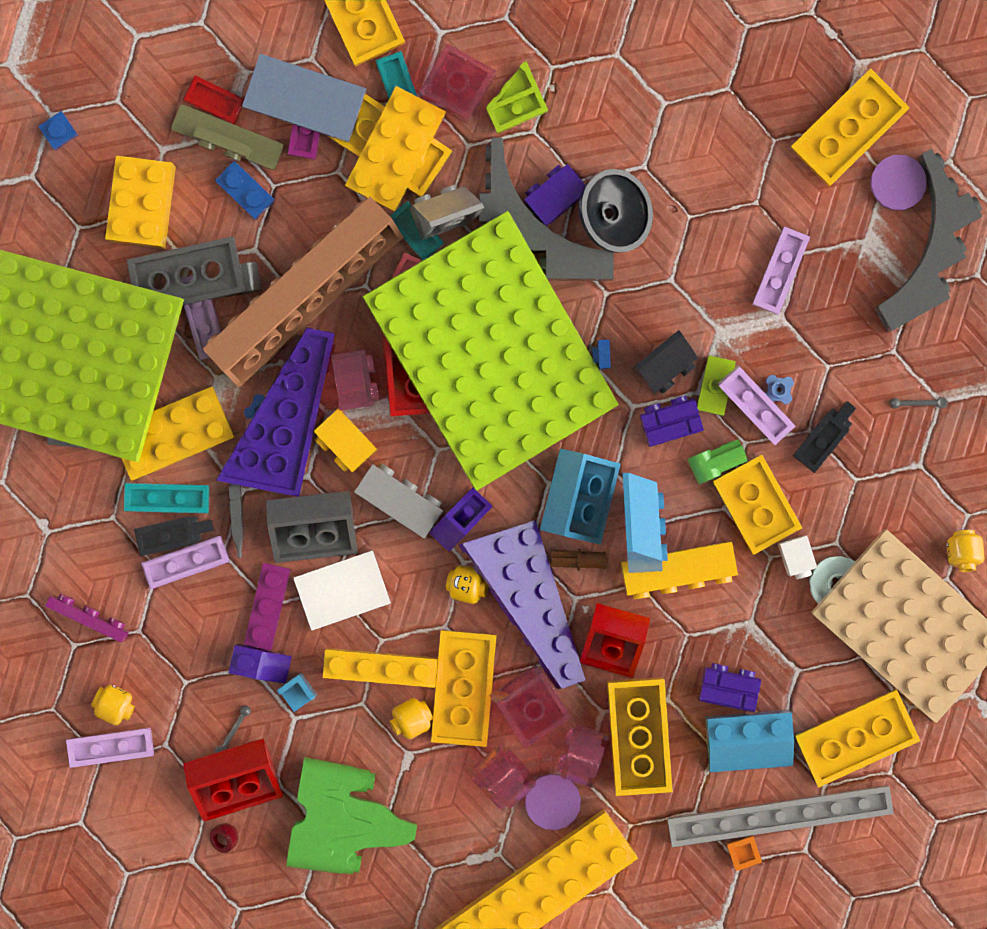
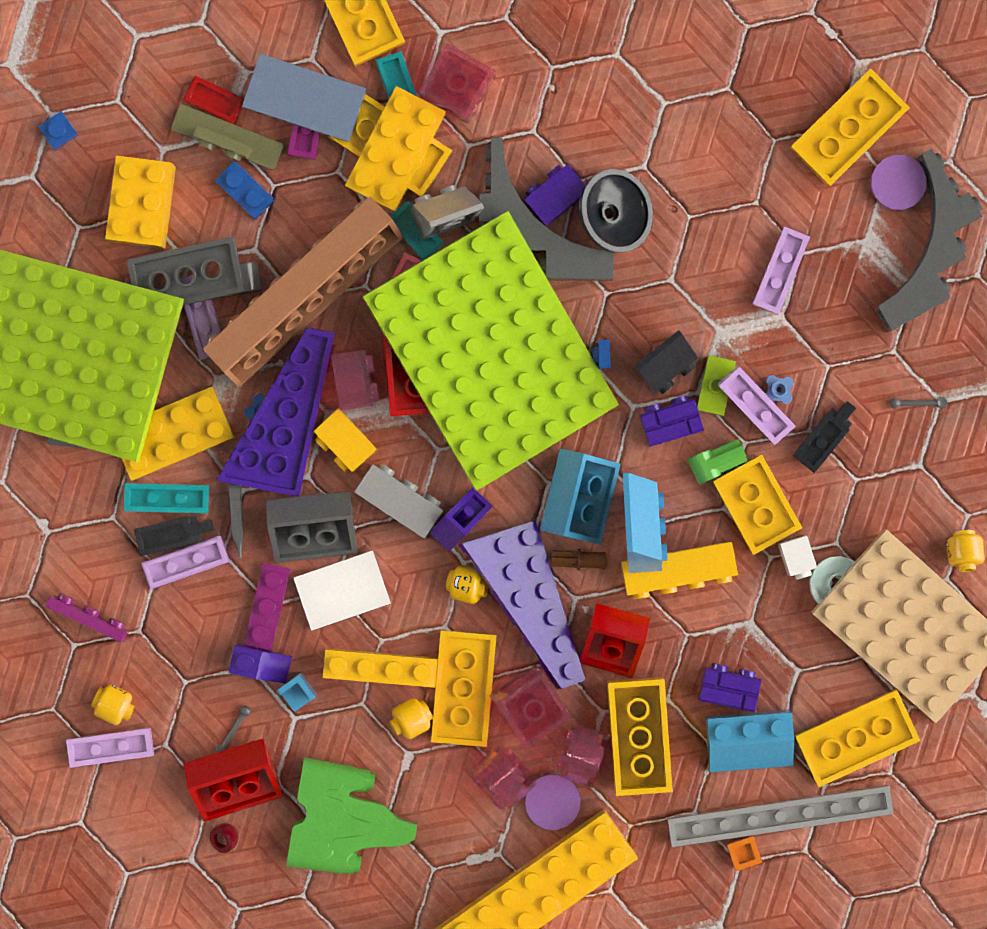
(516, 101): lime wing -> none

